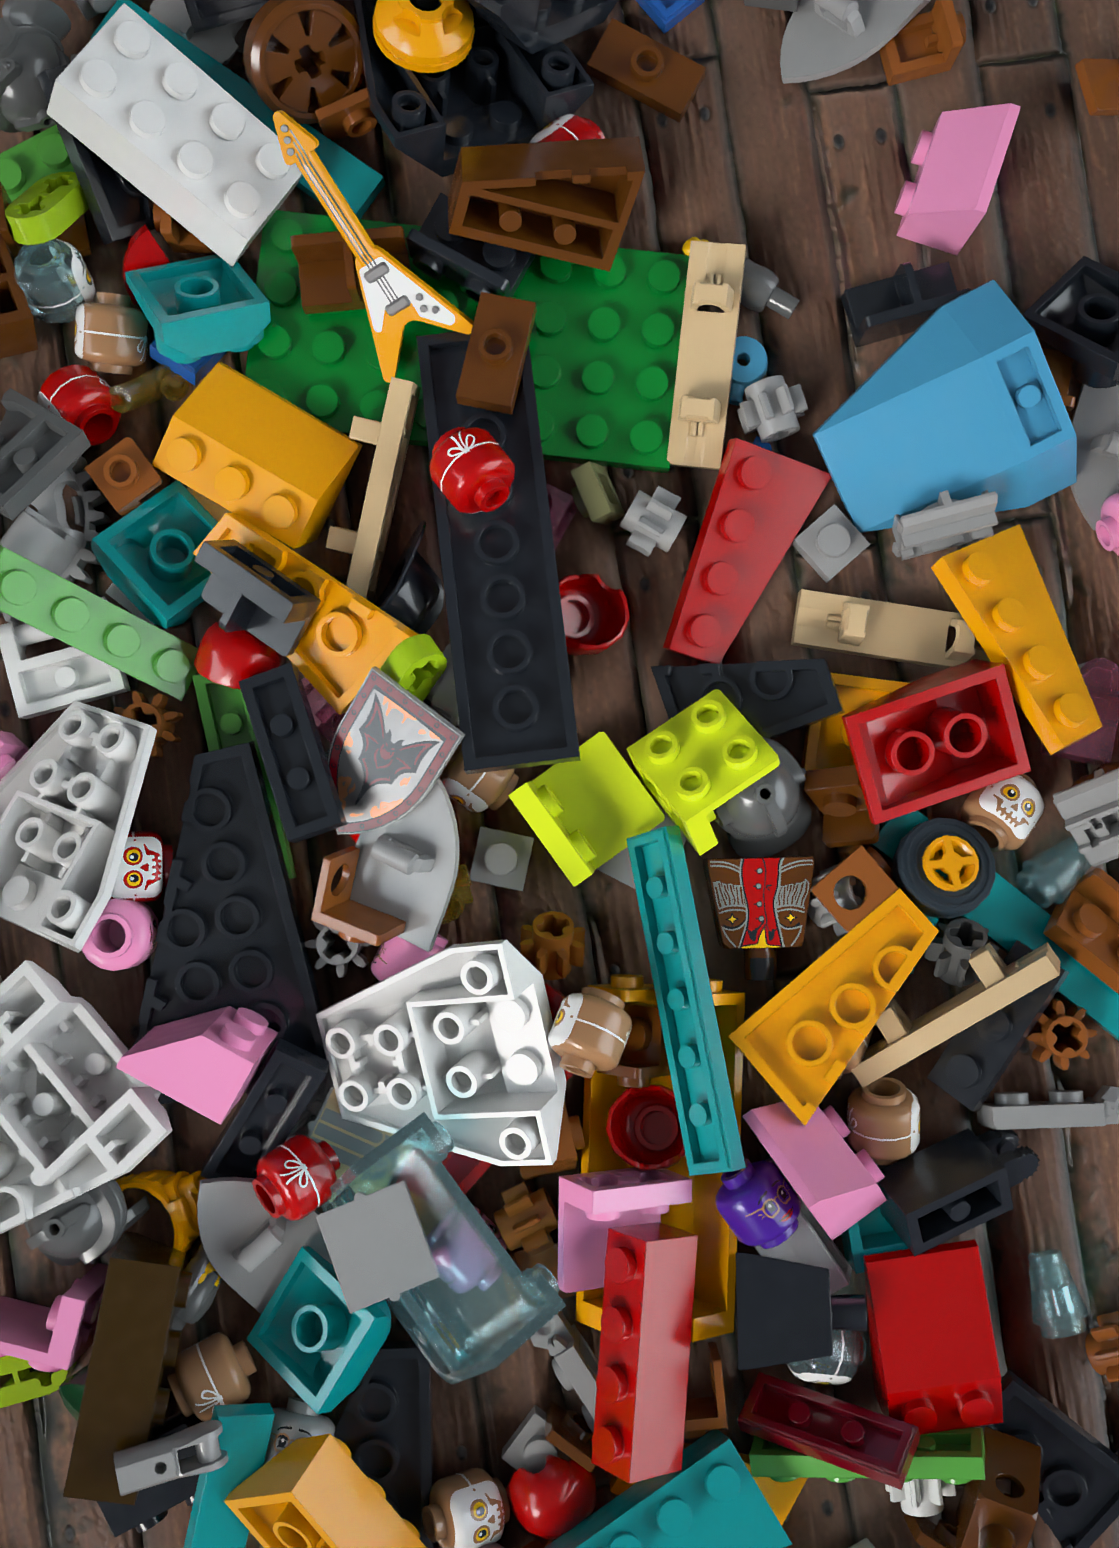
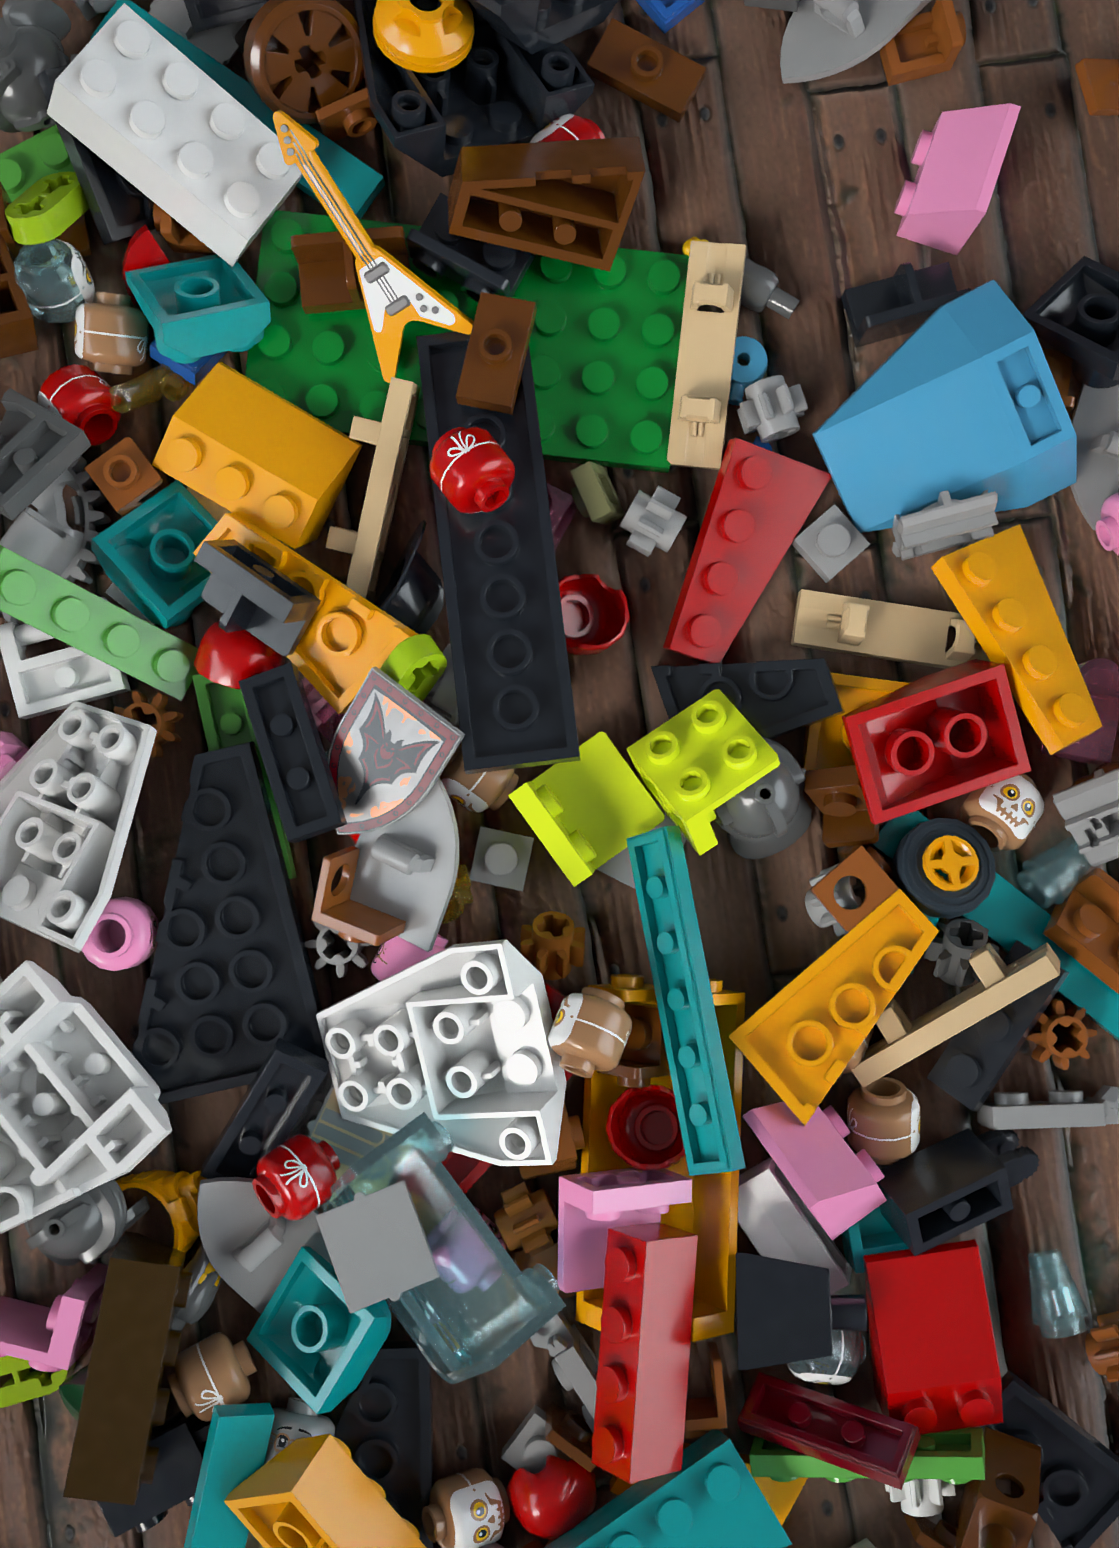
(143, 868): head -> none
(159, 1461): light grey bar -> none
(202, 1058): bright pink slope -> none
(759, 906): torso -> none
(759, 1204): dark purple head -> none

